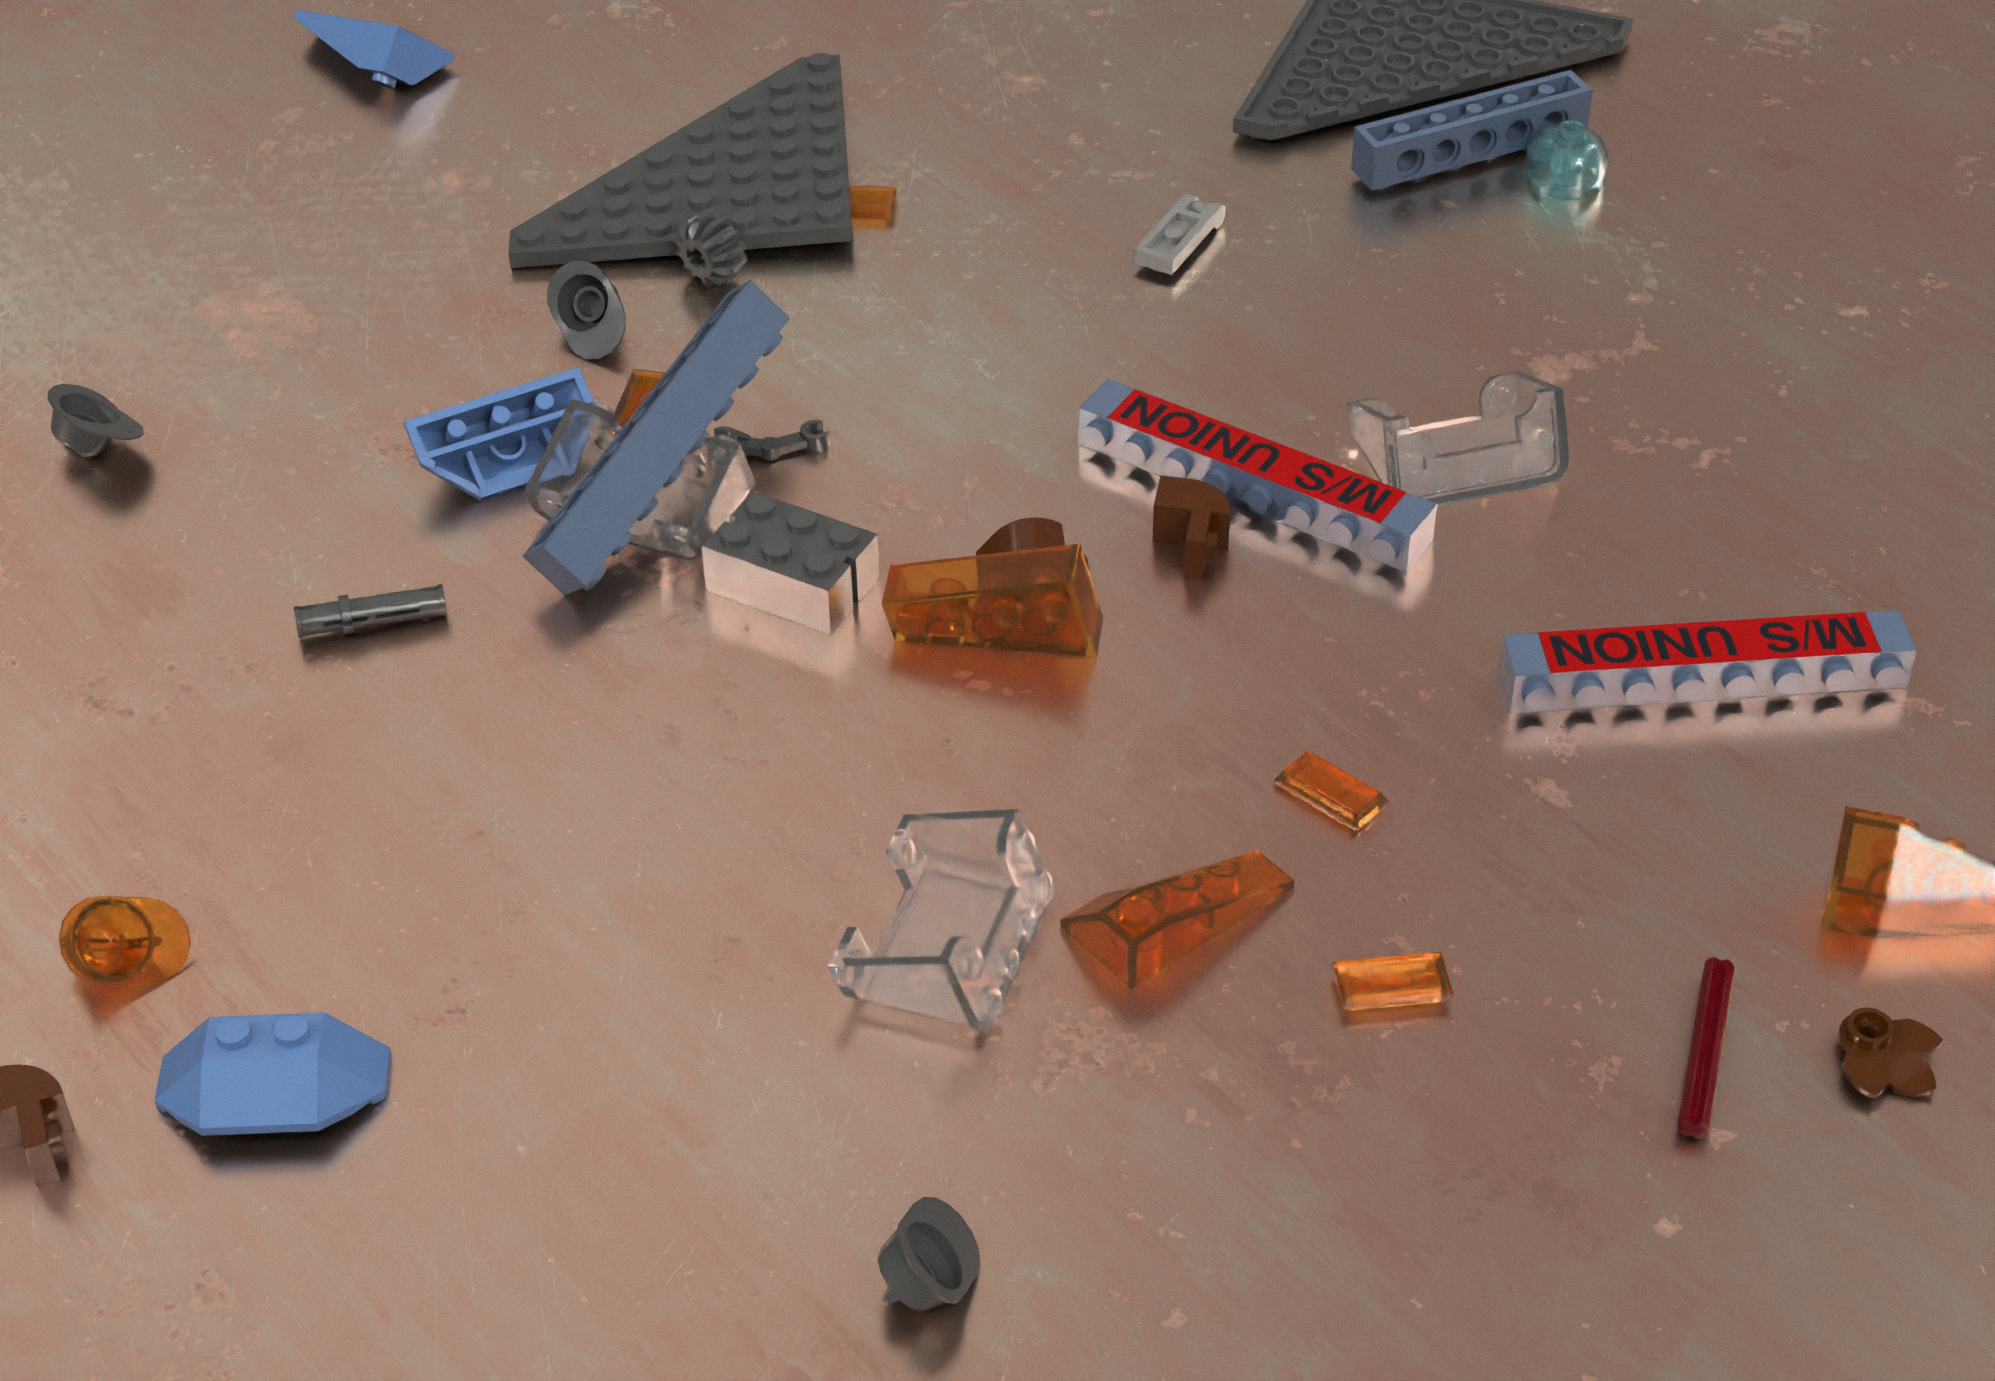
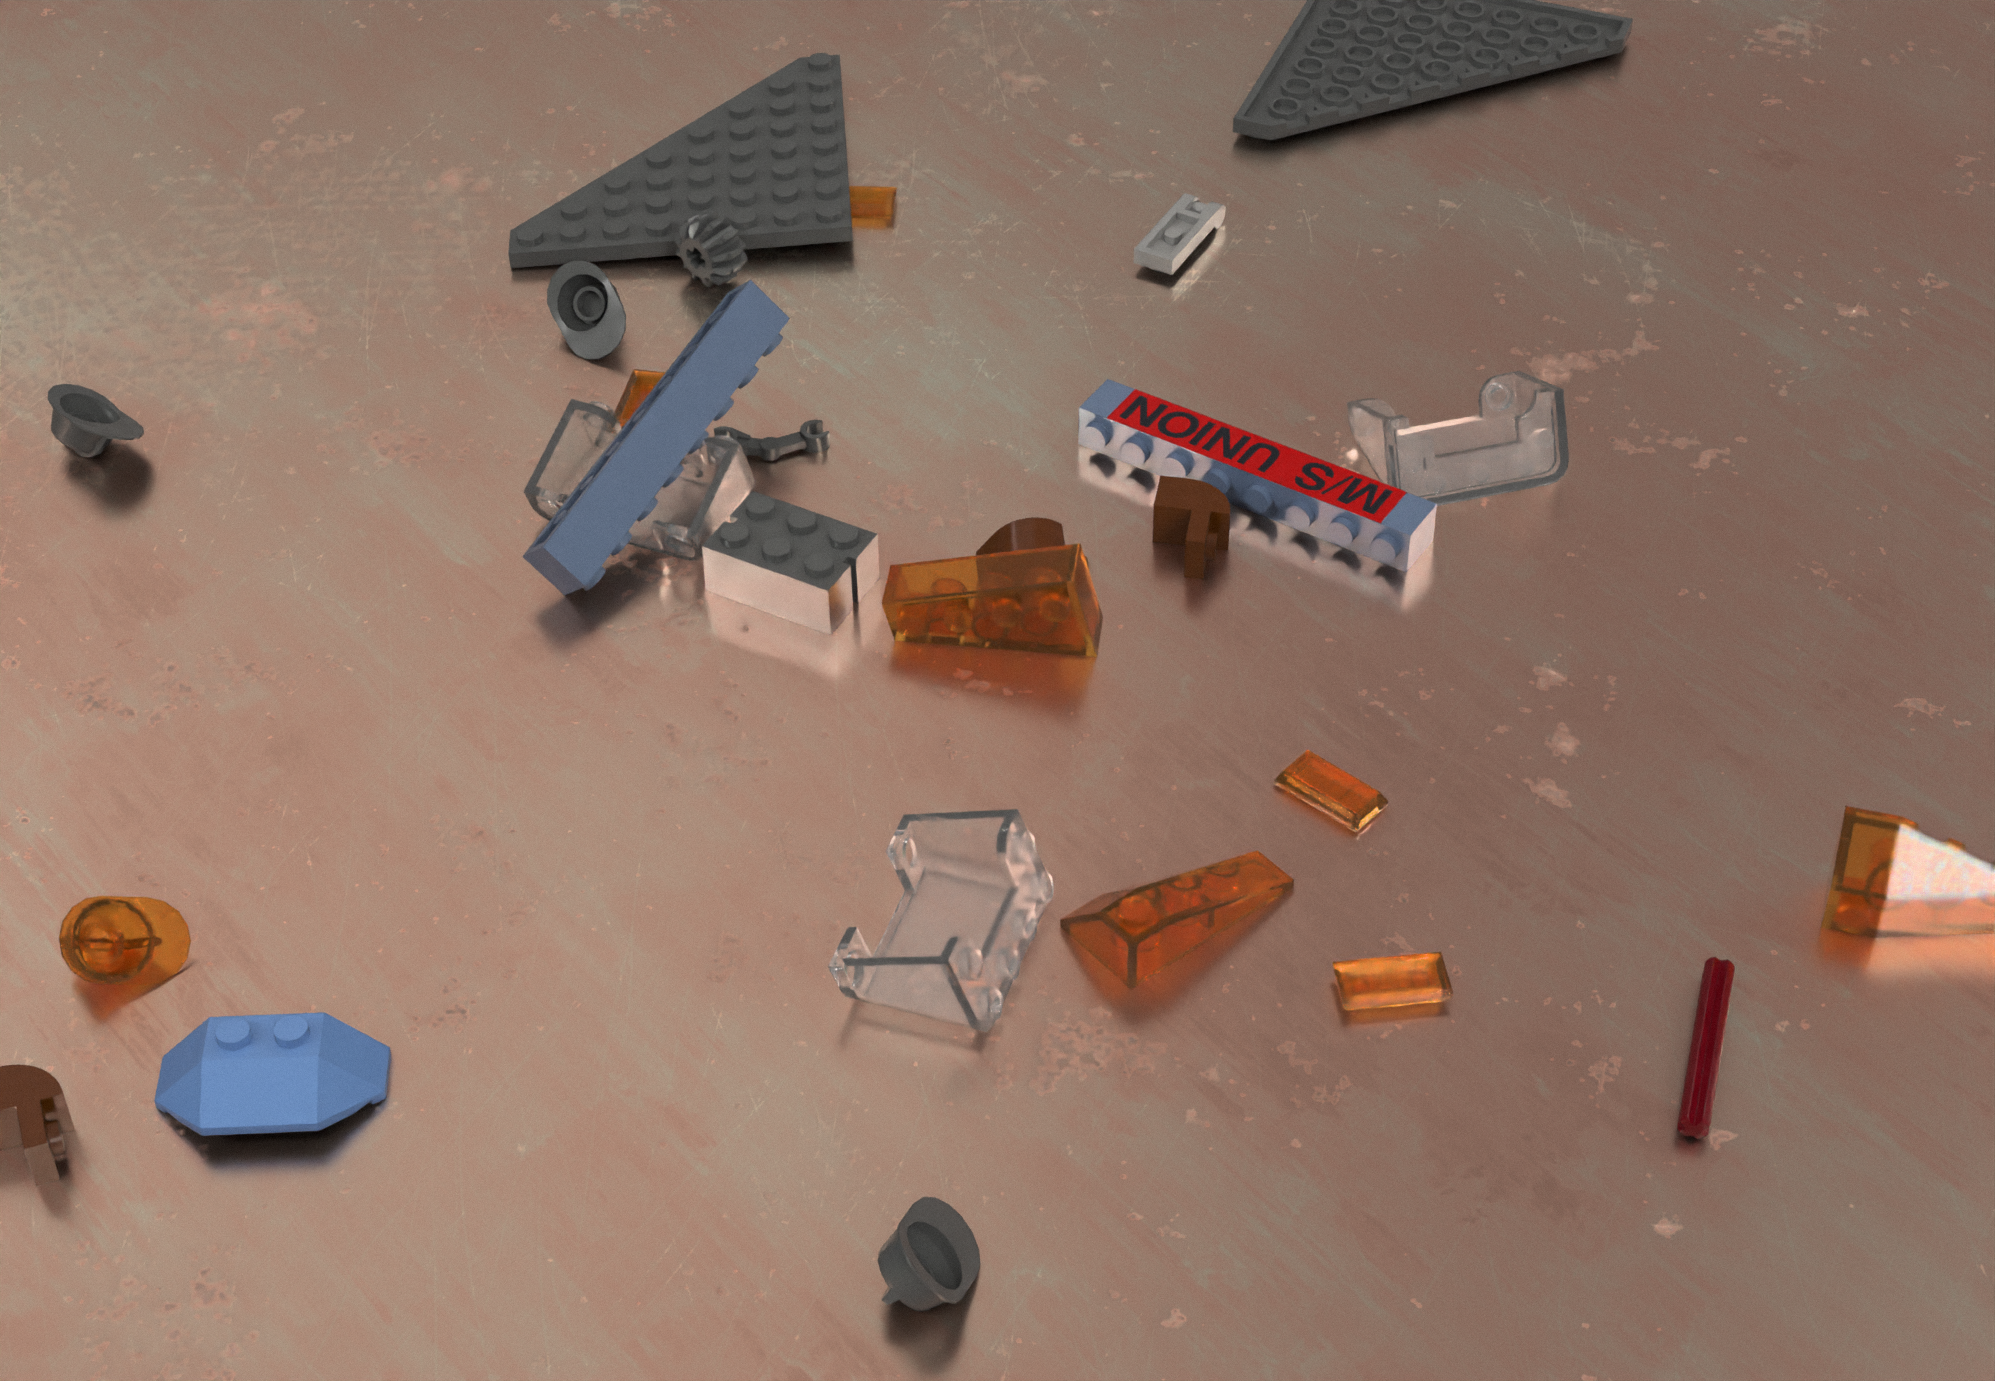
(367, 611): dark grey pin -> none
(378, 48): medium blue wedge -> none
(497, 438): medium blue wedge -> none
(1466, 129): sand blue brick -> none
(1567, 161): clear light blue cylinder -> none
(1705, 661): brick -> none
(1887, 1053): reddish brown plate -> none

